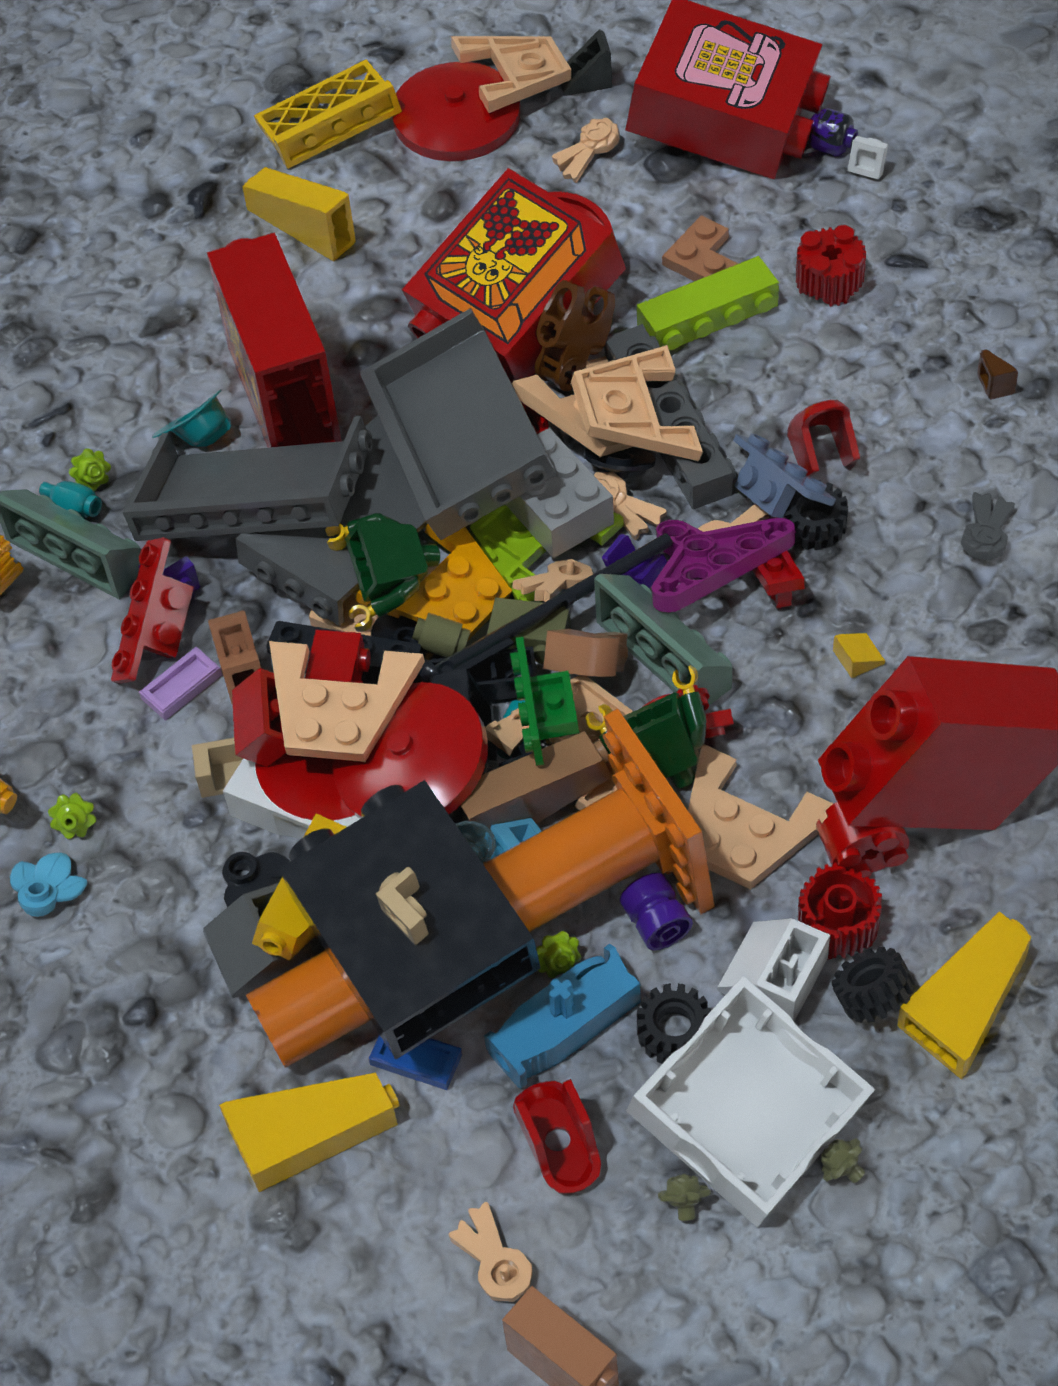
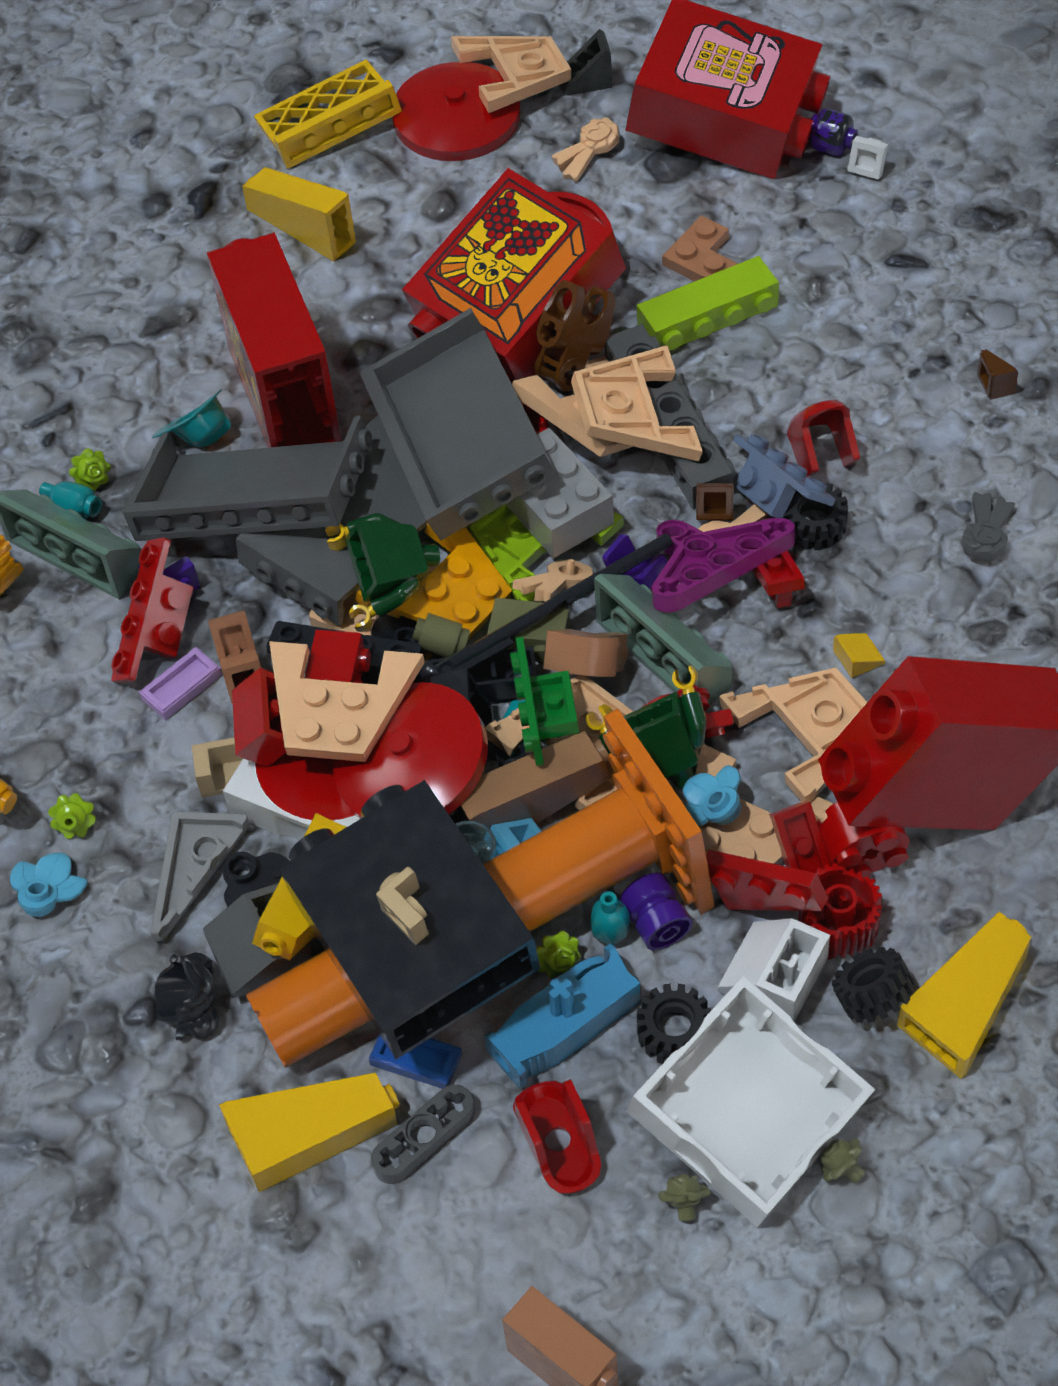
(186, 996): none -> black hair
(192, 855): none -> light grey wing
(392, 1145): none -> dark grey beam
(502, 1271): light nougat piece -> none
(609, 919): none -> teal plant
(622, 462): black dish -> none
(630, 508): light nougat piece -> none
(714, 501): none -> reddish brown slope
(714, 797): none -> medium azure plate
(764, 885): none -> red wing
(799, 837): none -> red hinge
(813, 708): none -> light nougat wing
(830, 264): red brick -> none

